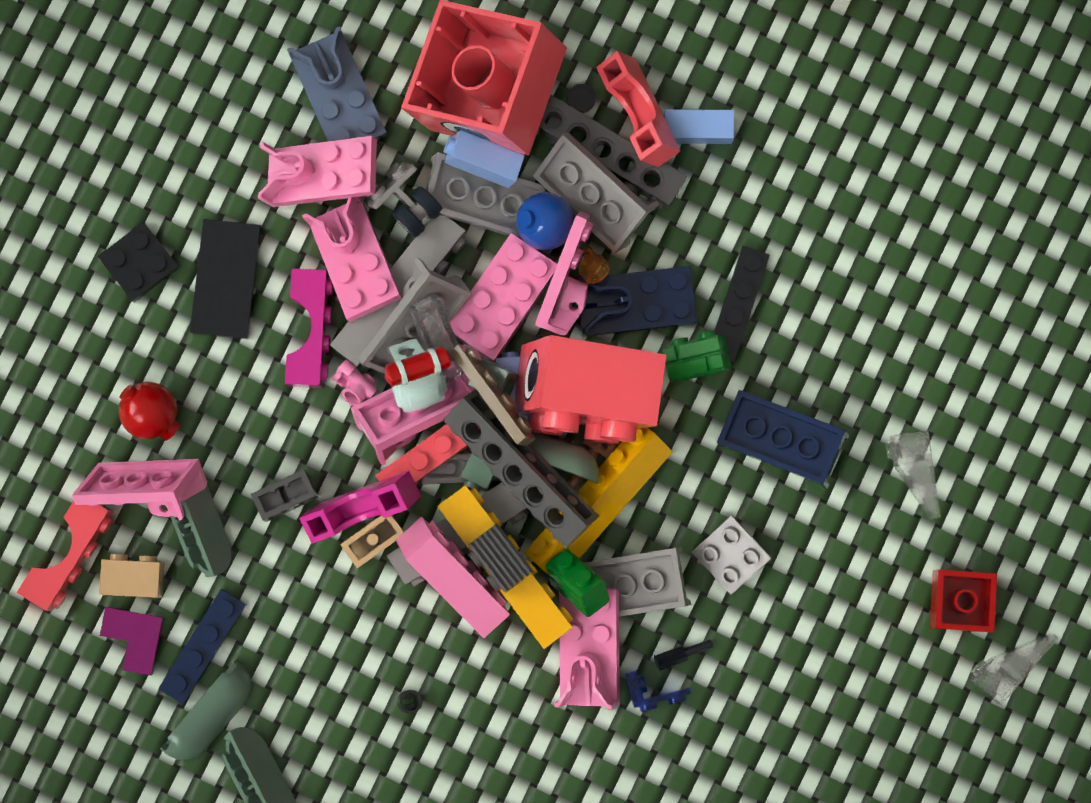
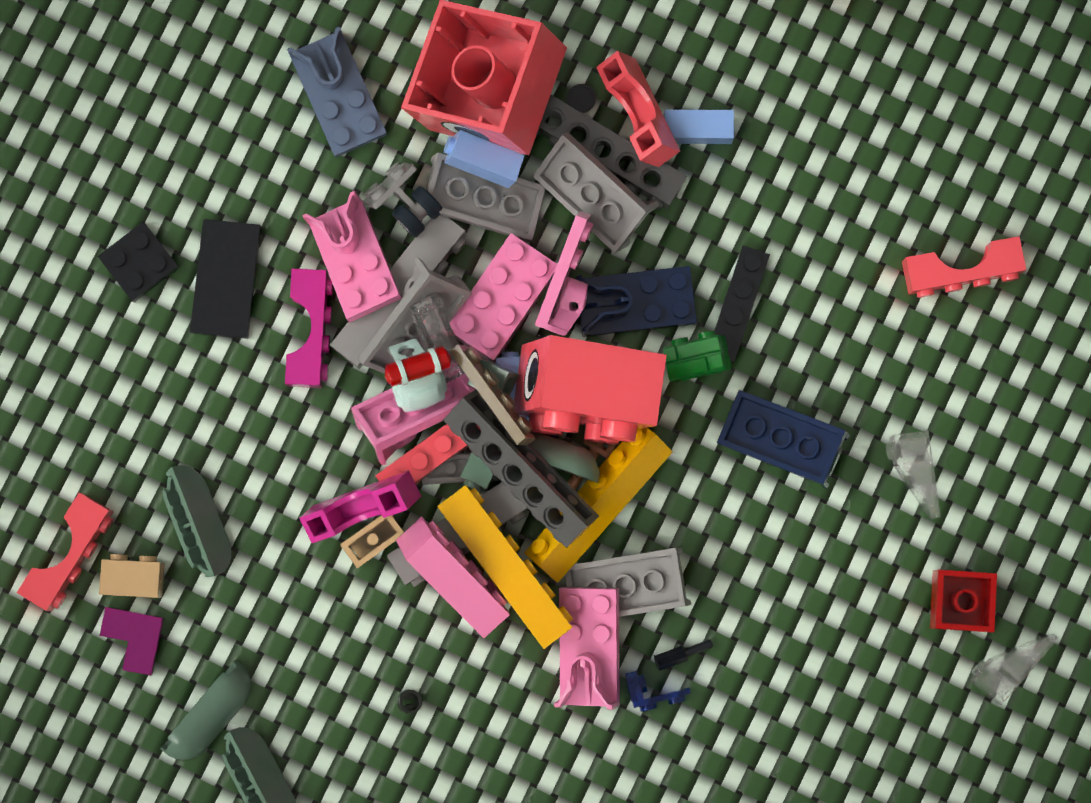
(143, 482): bright pink plate -> none
(148, 411): red brick -> none
(202, 646): dark blue plate -> none
(284, 495): dark grey brick -> none
(320, 171): bright pink plate -> none
(357, 386): bright pink plate -> none
(500, 559): dark grey brick -> none
(544, 221): blue brick -> none
(577, 582): green brick -> none
(593, 266): clear orange plate -> none
(731, 554): light grey hinge -> none
(928, 273): none -> coral arch

